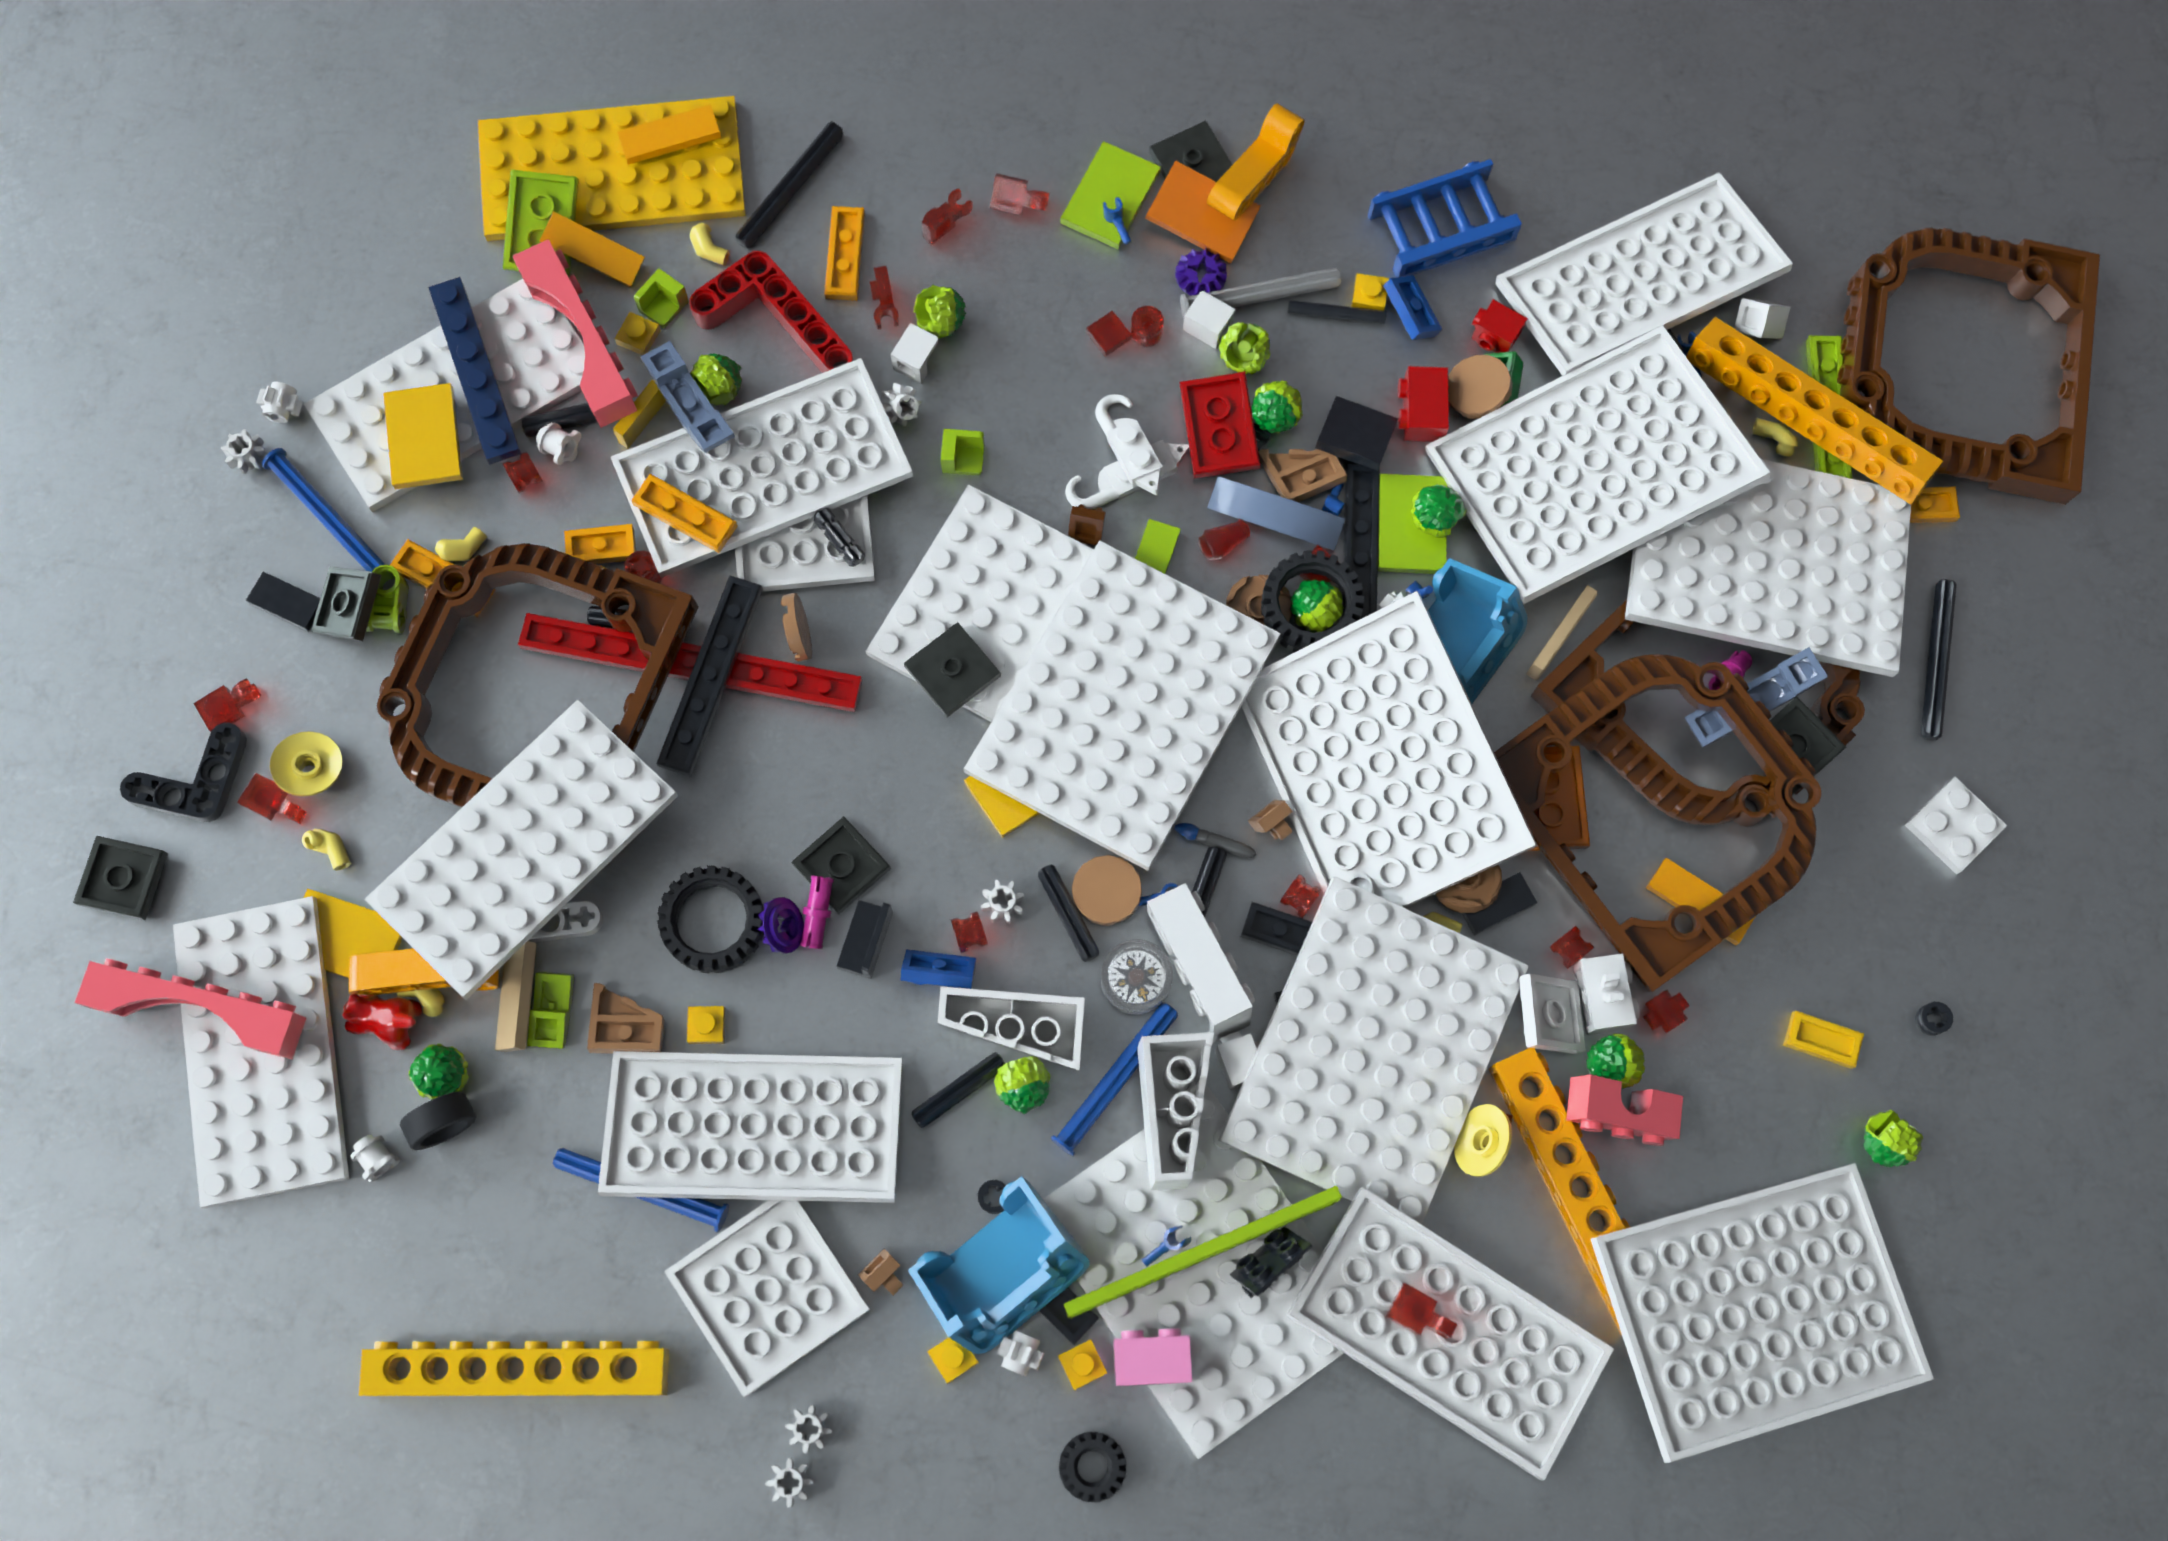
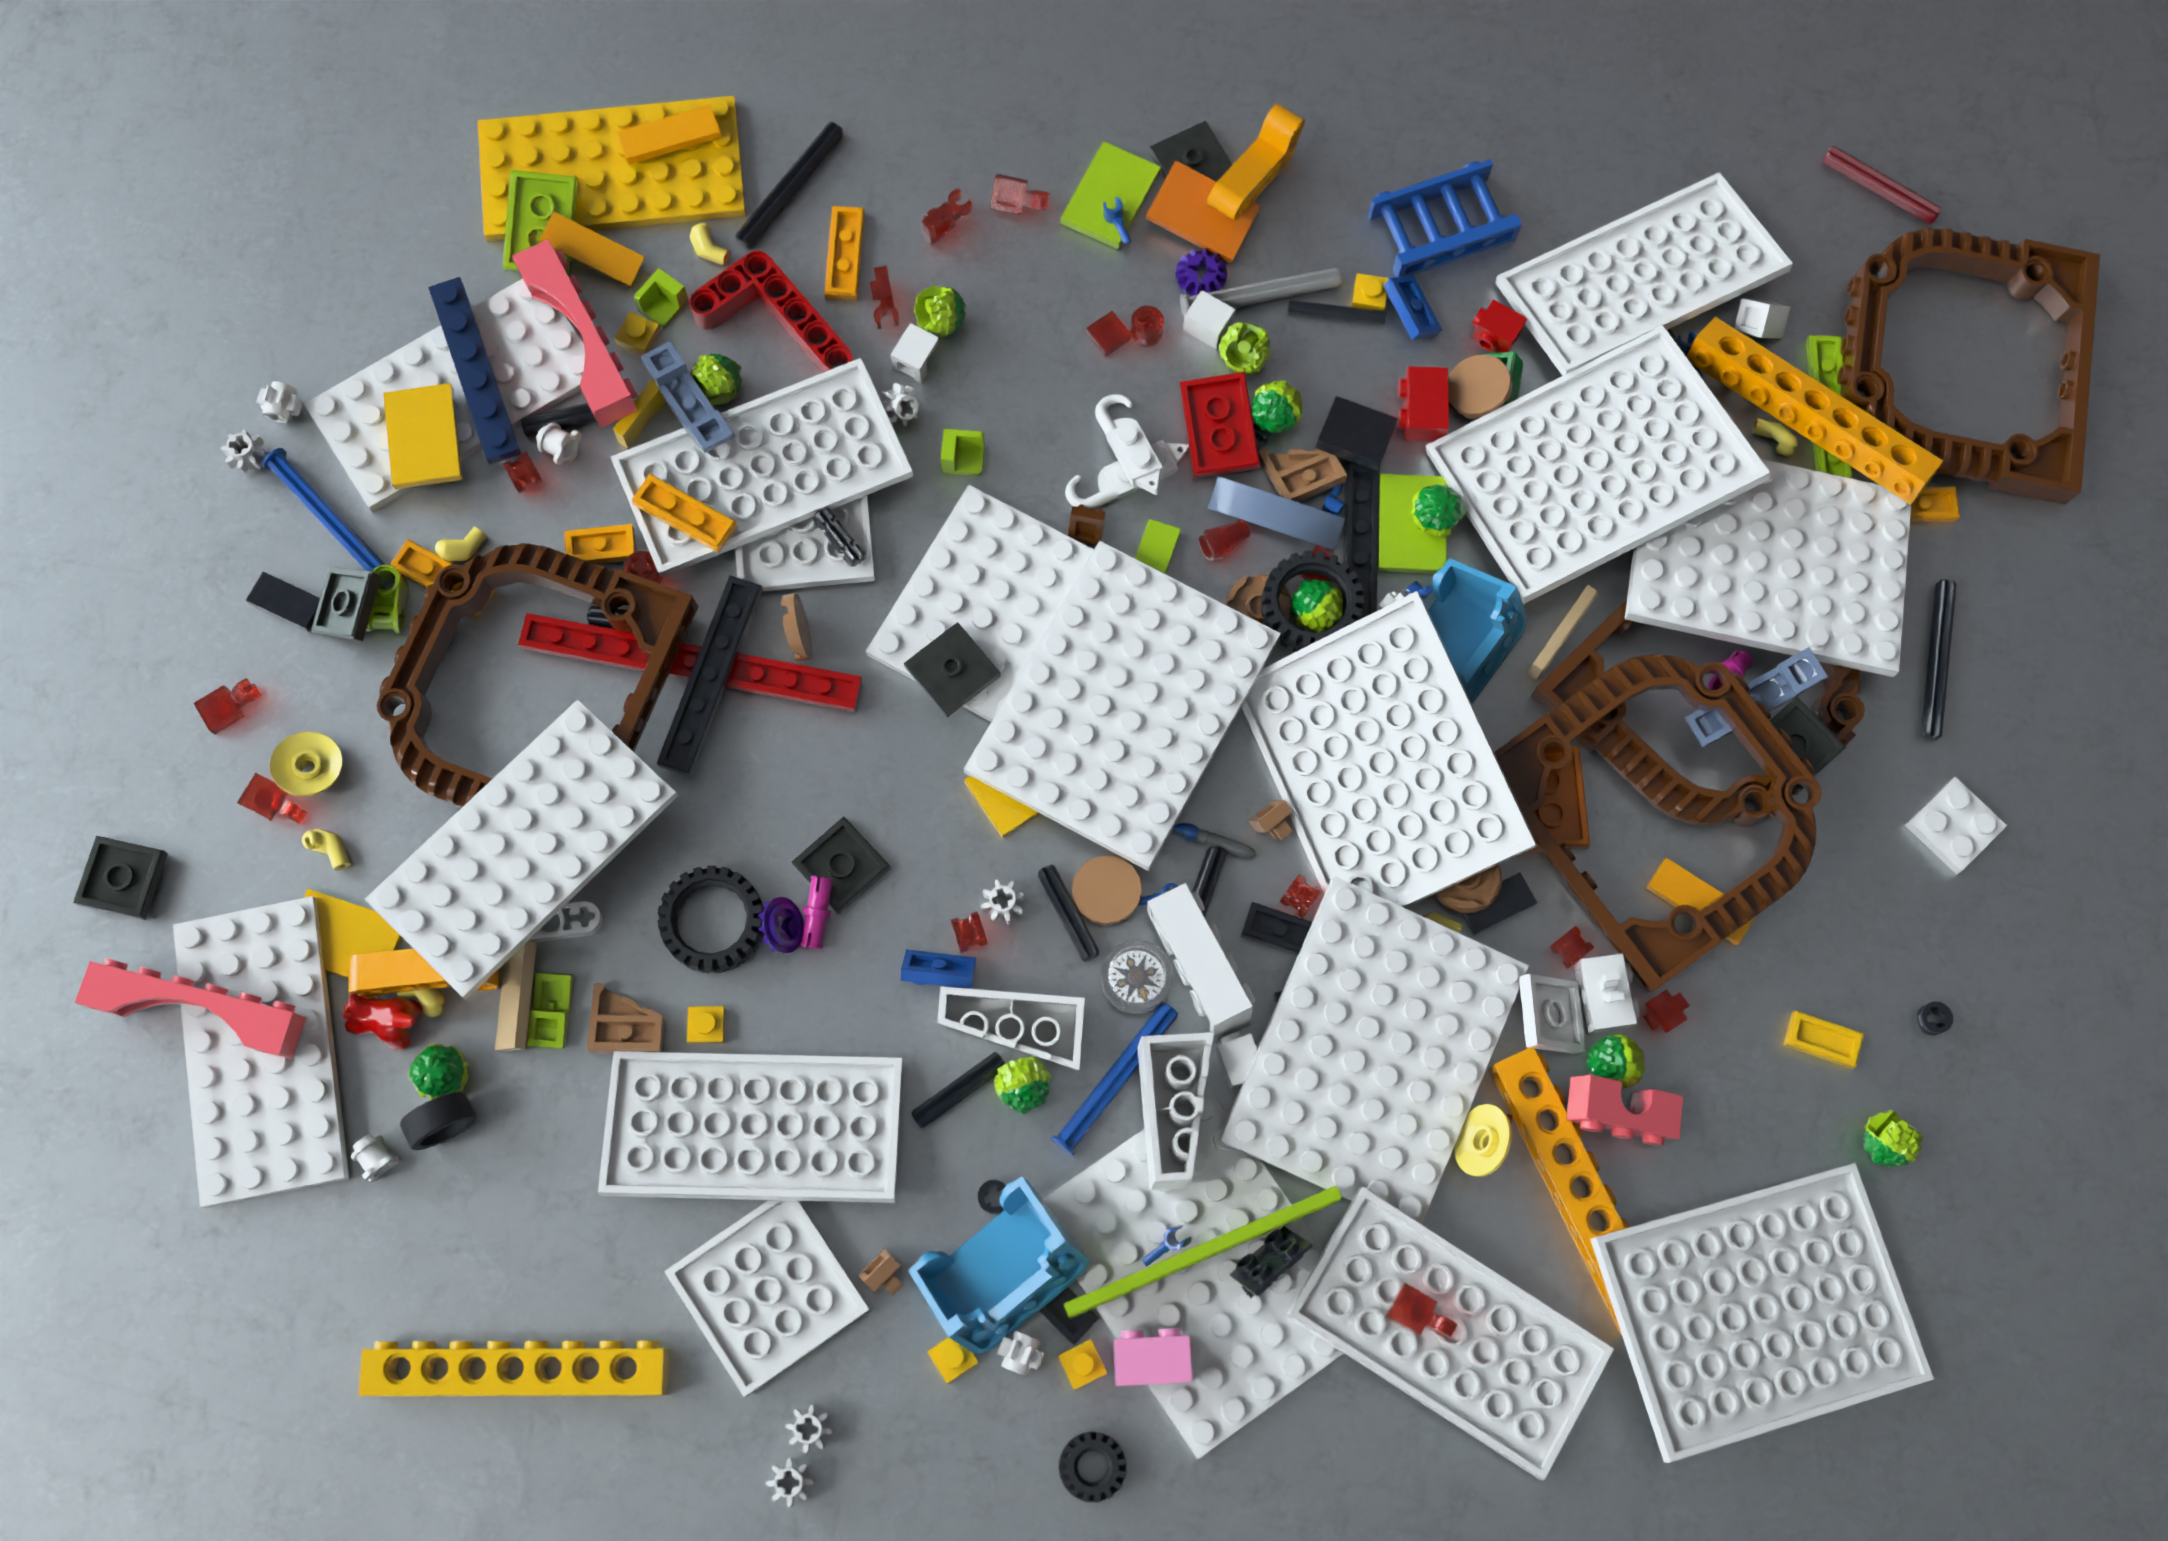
(193, 793): black beam -> none
(690, 1207): blue axle -> none
(865, 938): black panel -> none
(1881, 184): none -> dark red axle

